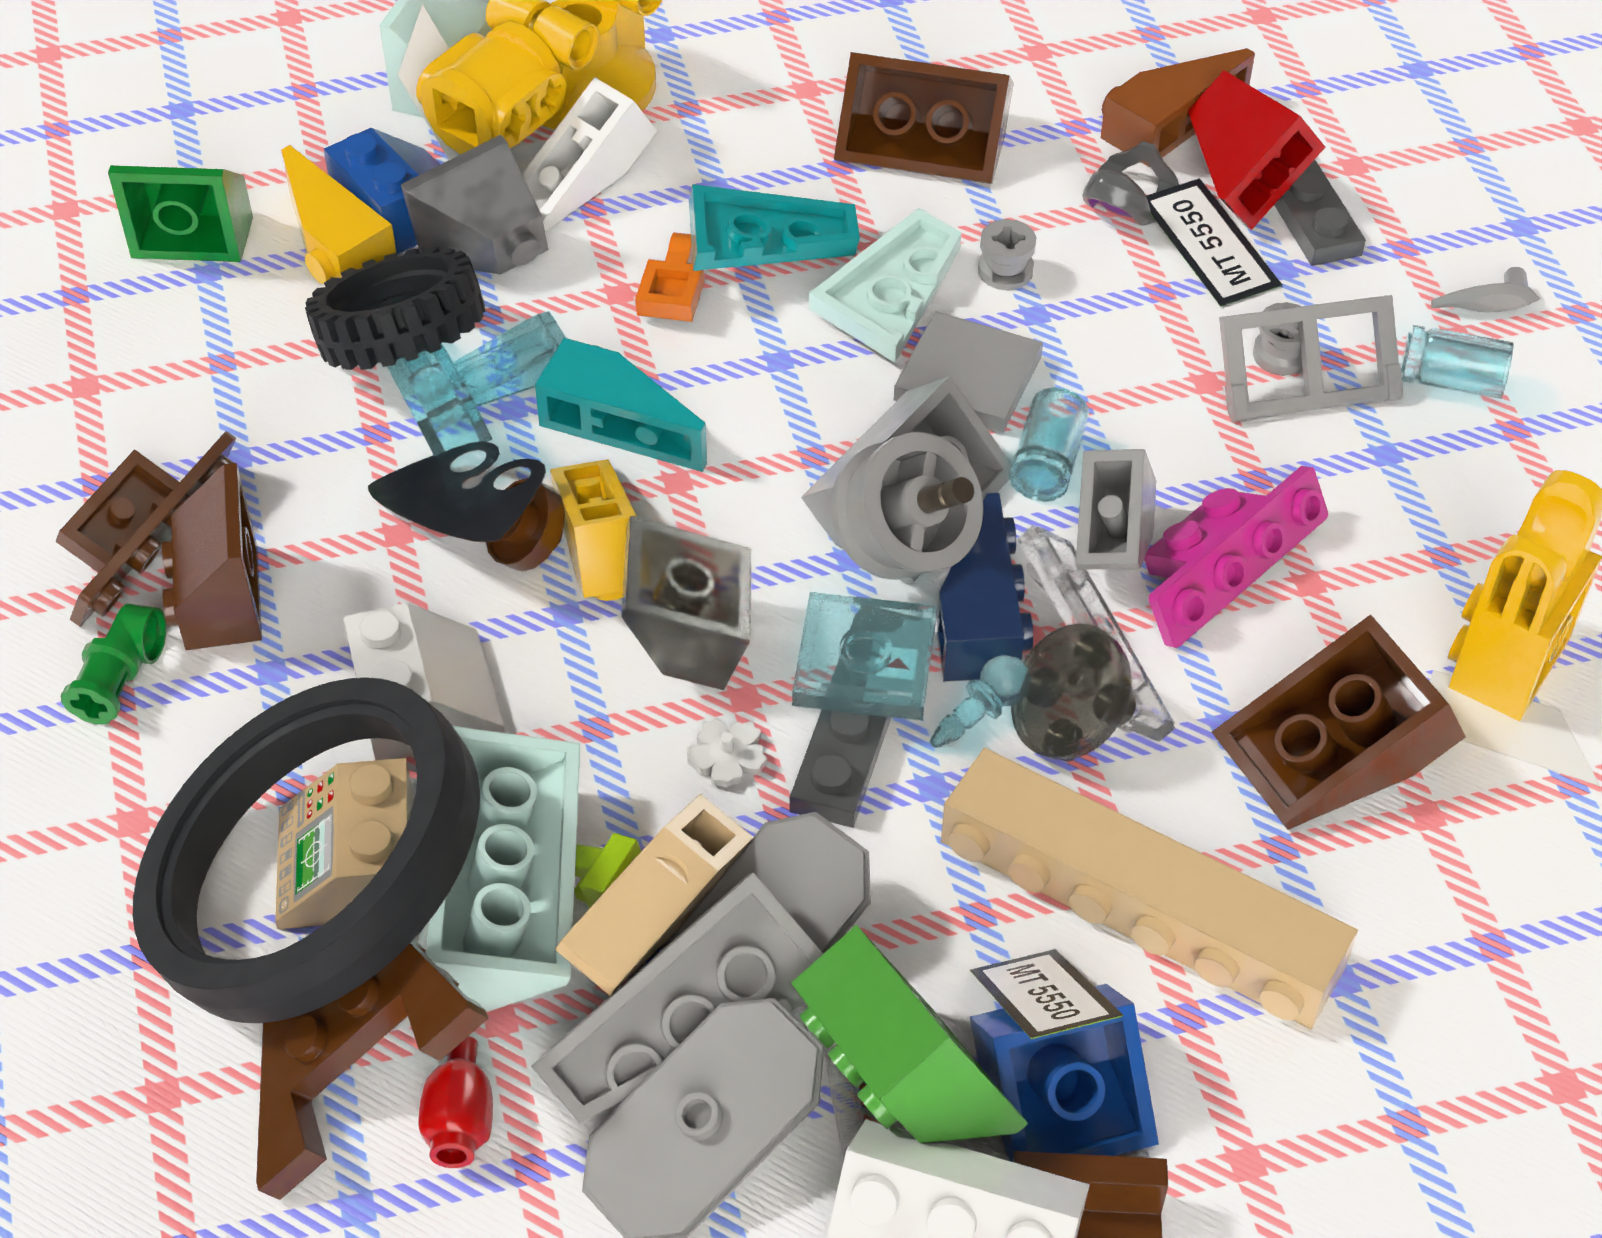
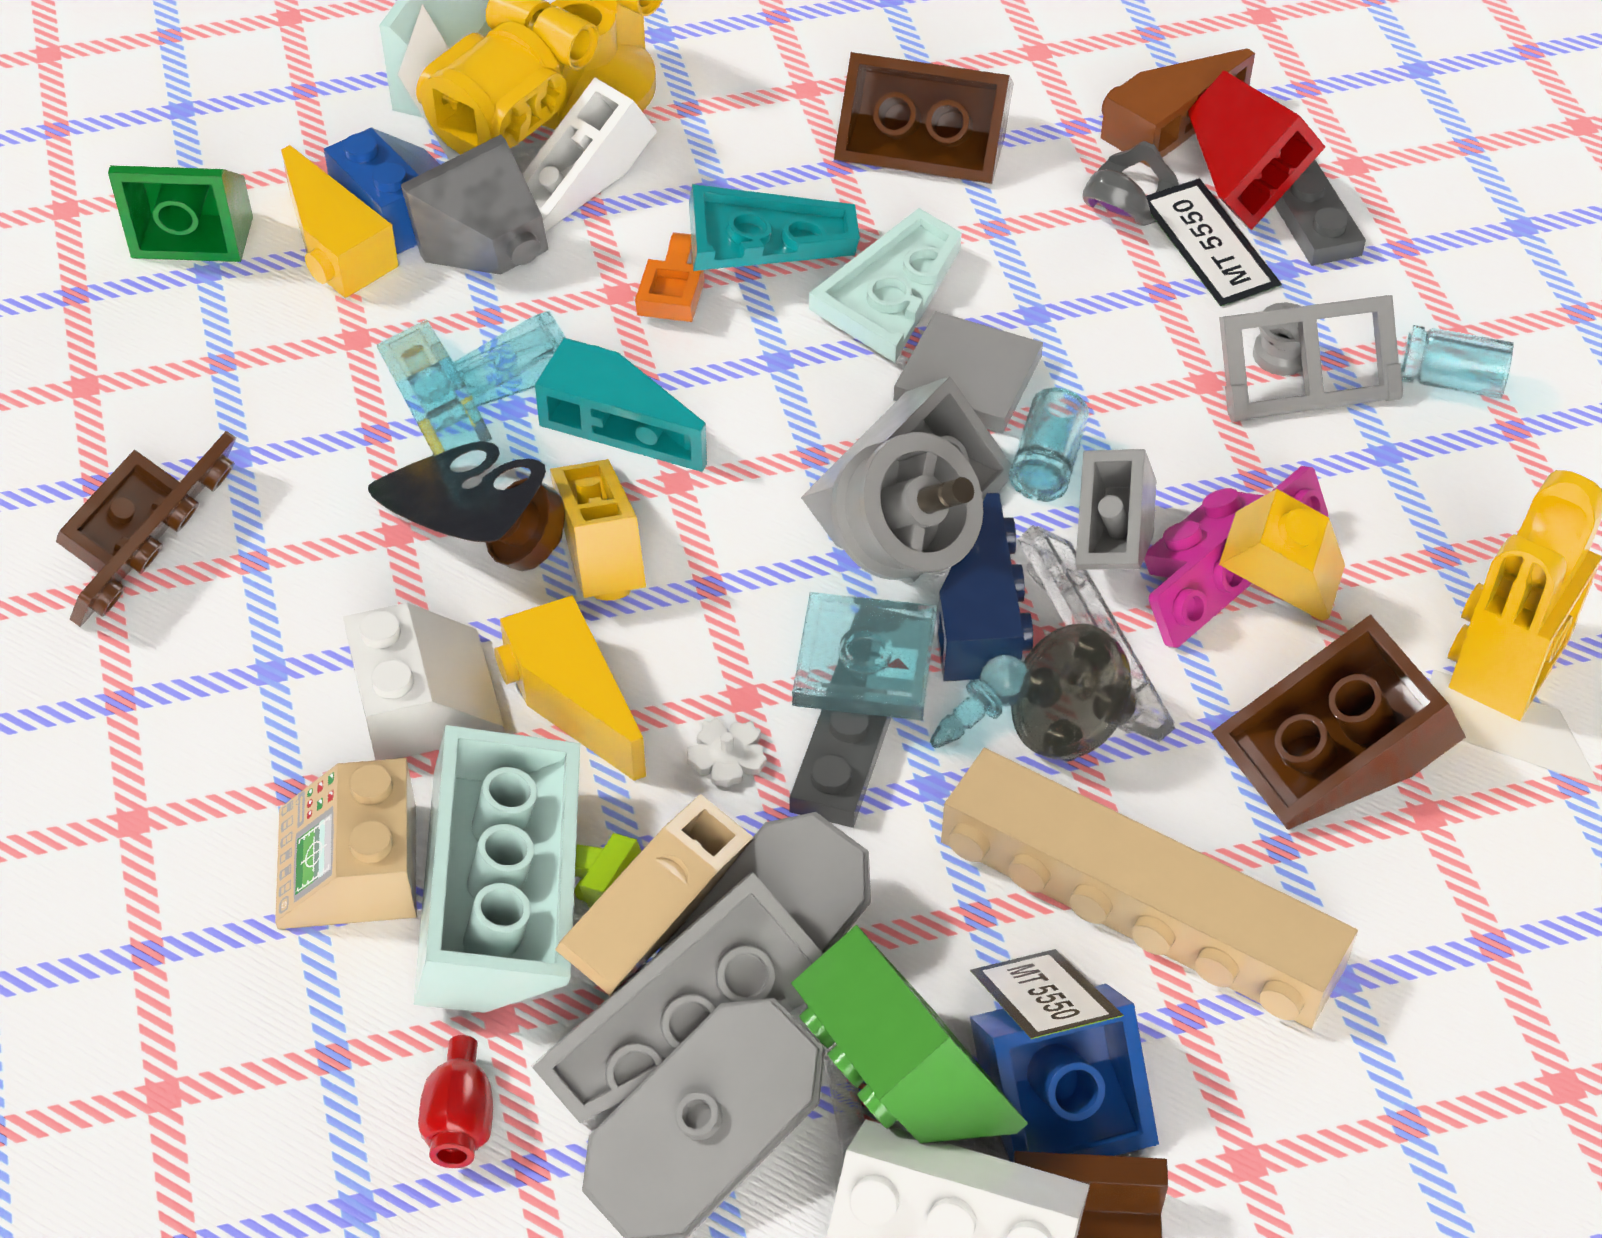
(110, 662): green connector -> none
(213, 566): reddish brown slope -> none
(317, 1047): reddish brown wing -> none
(377, 921): black tyre -> none
(395, 308): black tyre -> none
(569, 682): none -> yellow slope
(687, 600): clear smoke slope -> none
(1007, 254): light grey wheel -> none
(1286, 552): none -> yellow slope
(1492, 297): light grey bar -> none

